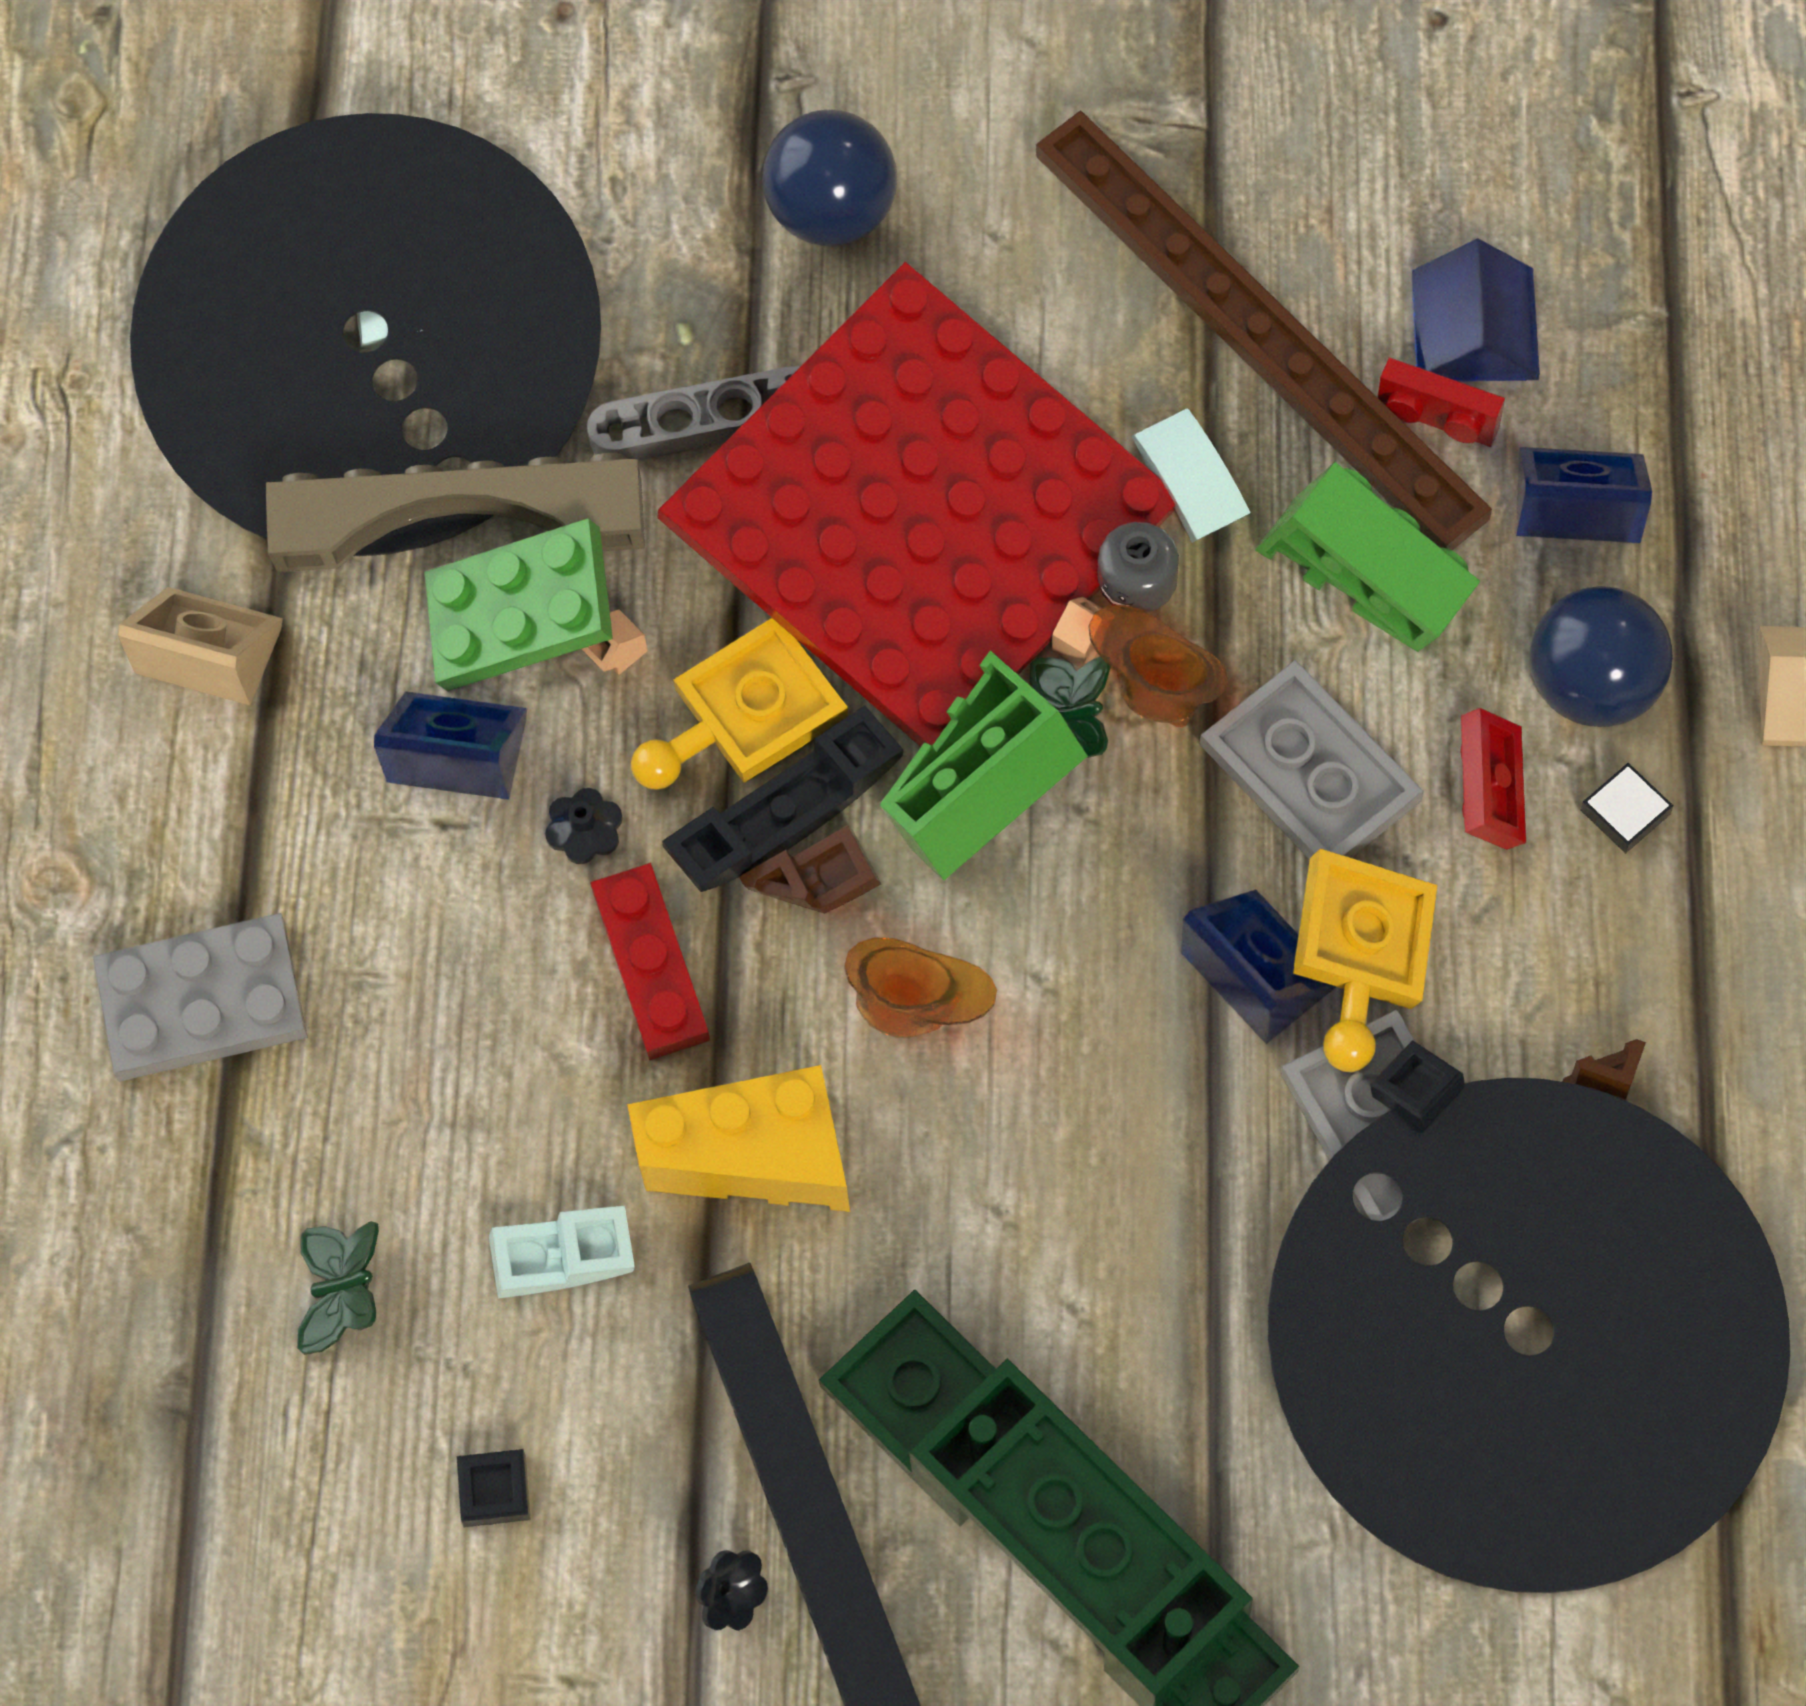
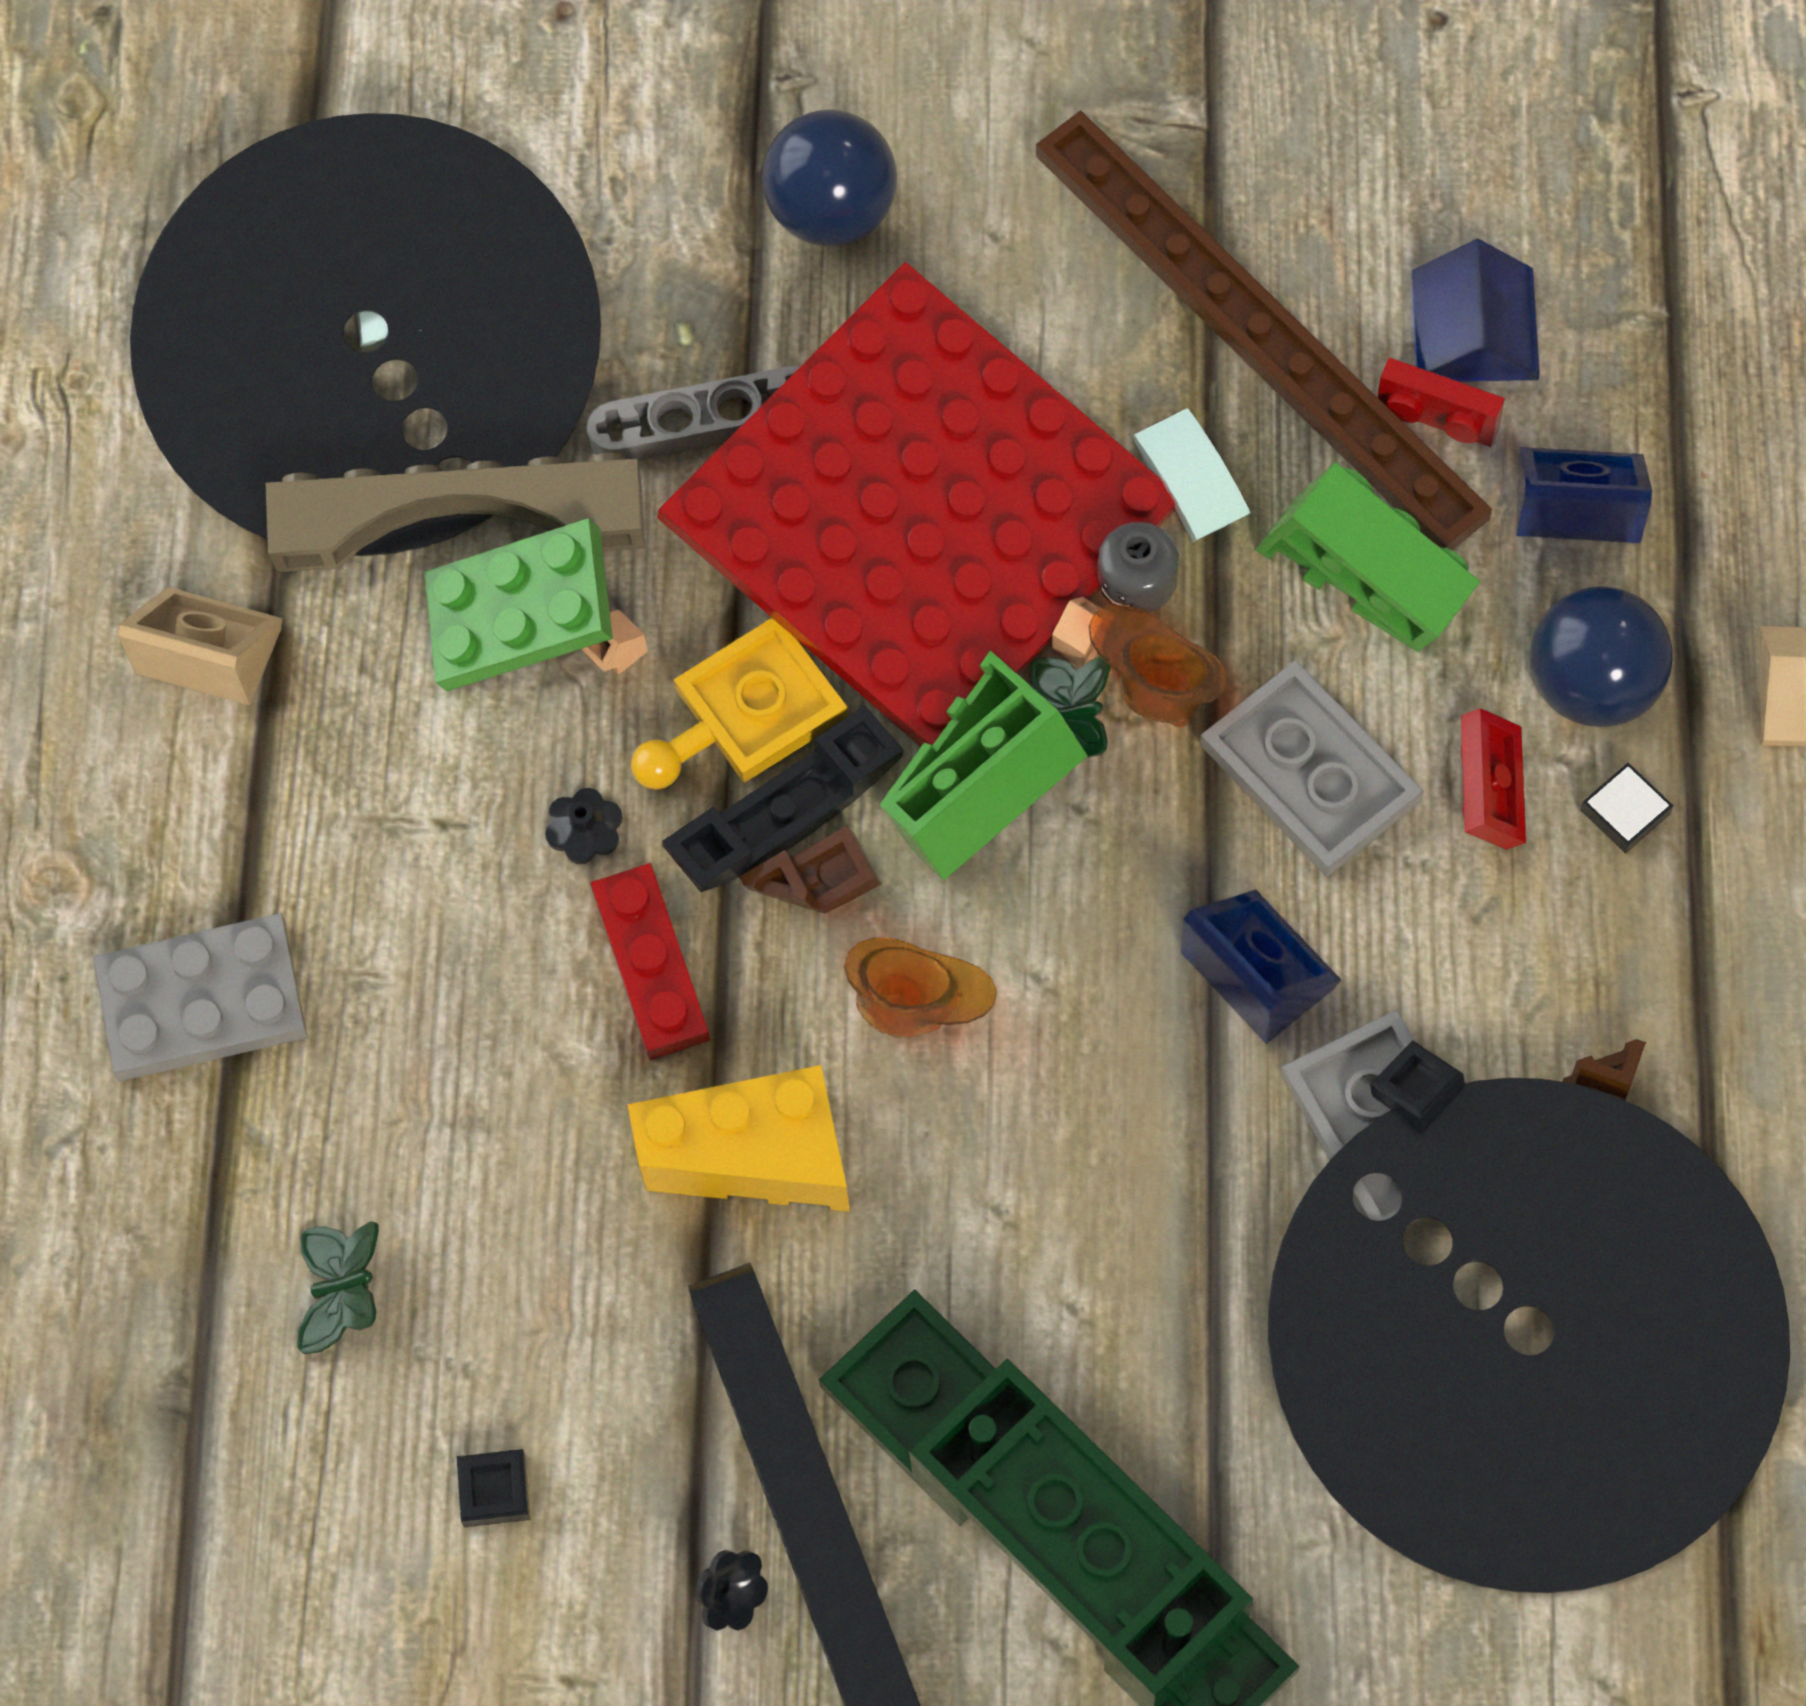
(451, 744): clear blue slope -> none
(561, 1253): light aqua slope -> none
(1365, 935): yellow plate -> none

